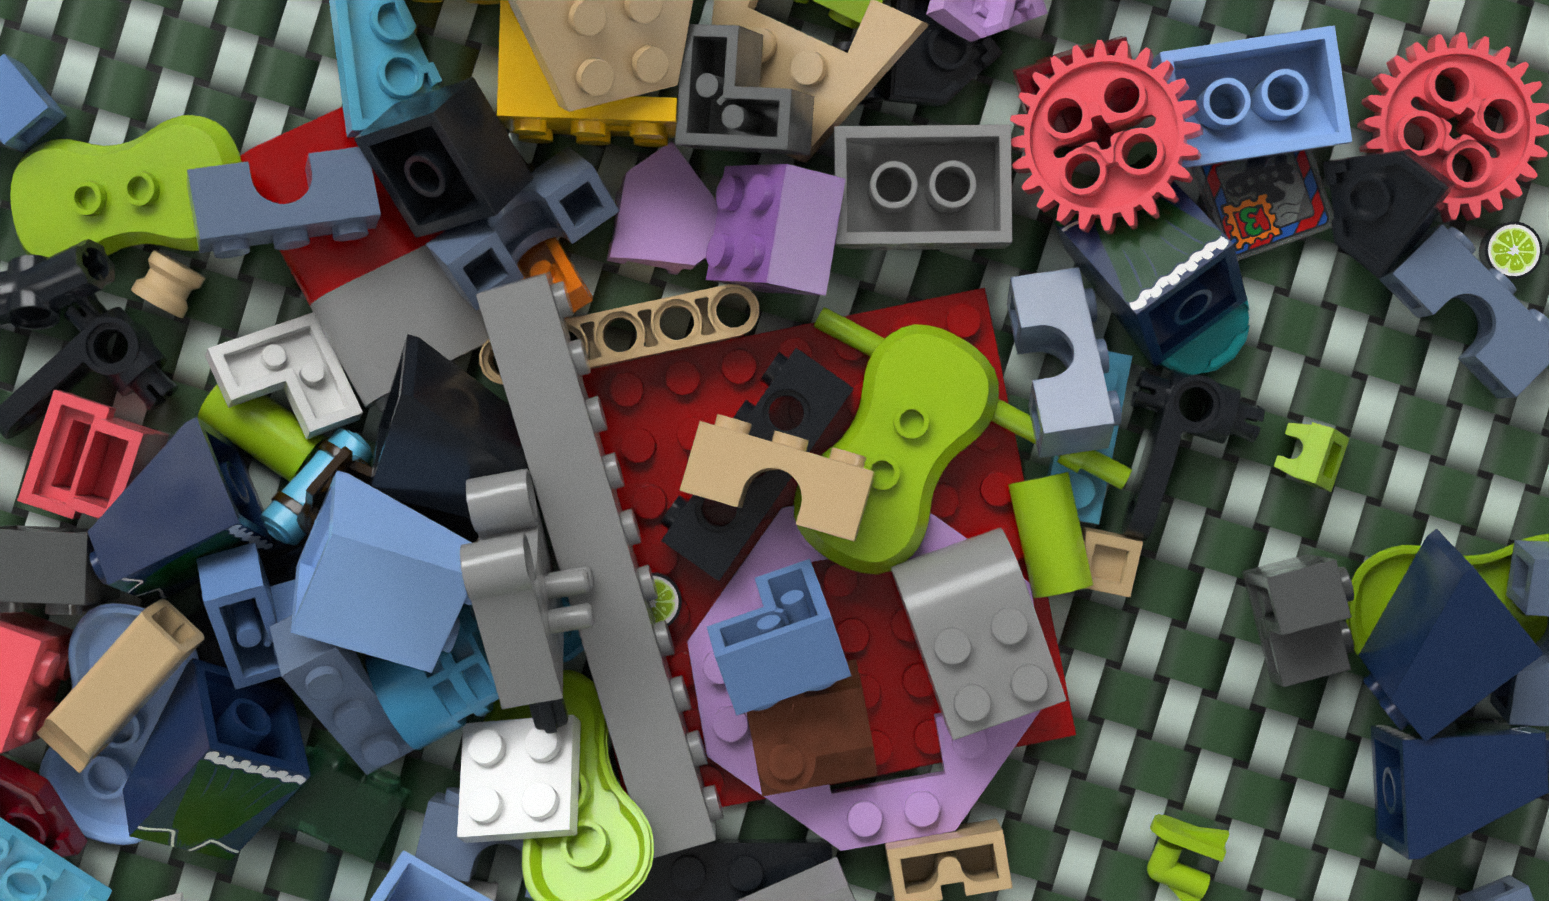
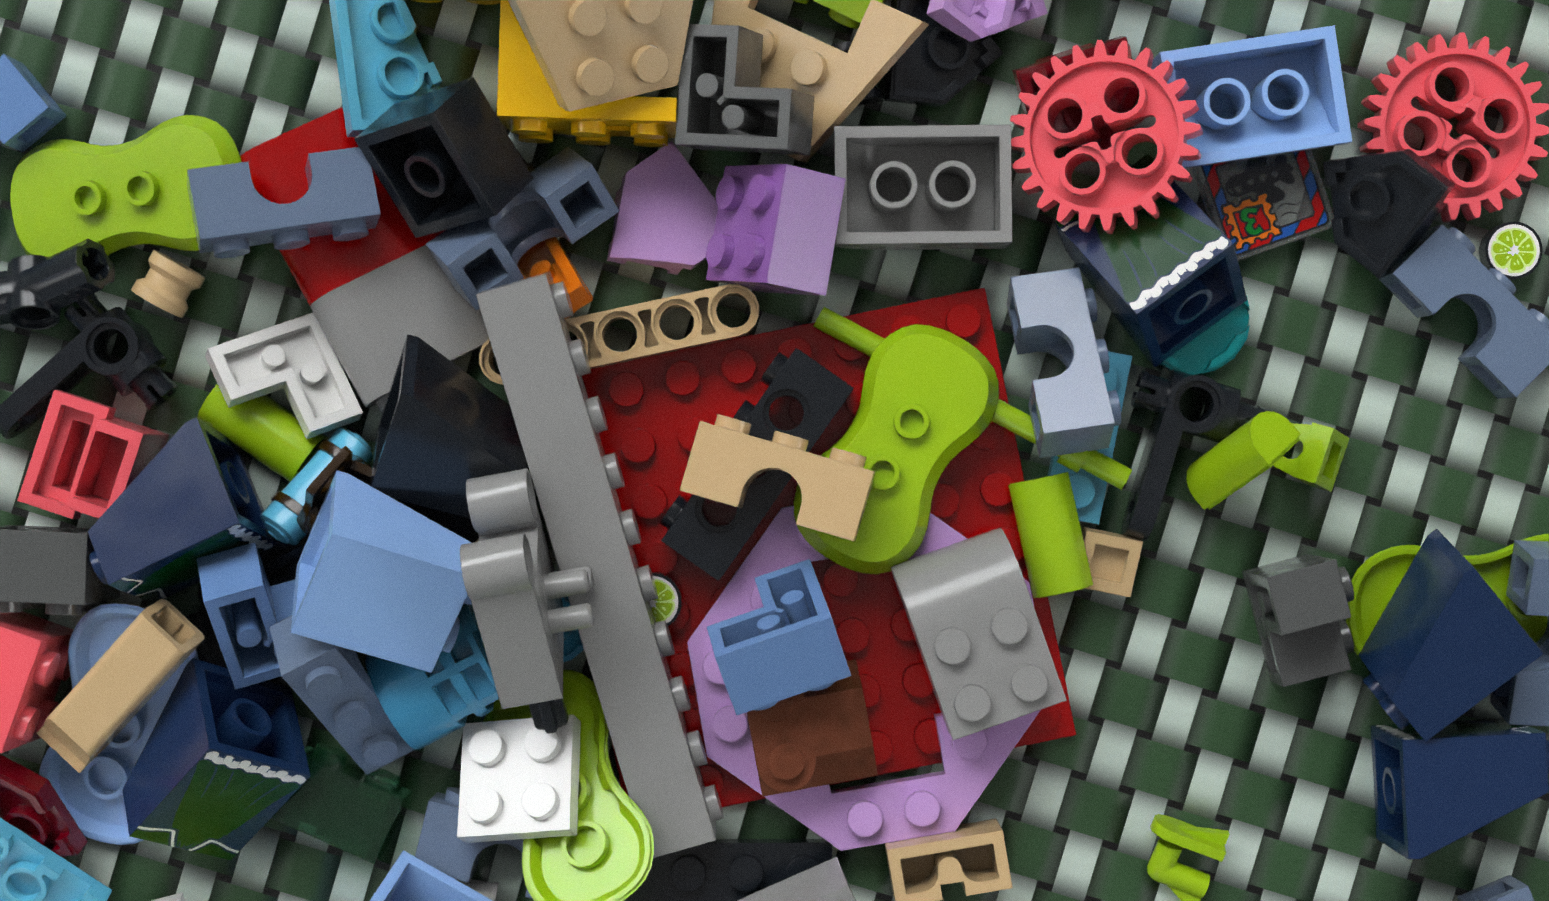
(1240, 458): none -> lime brick

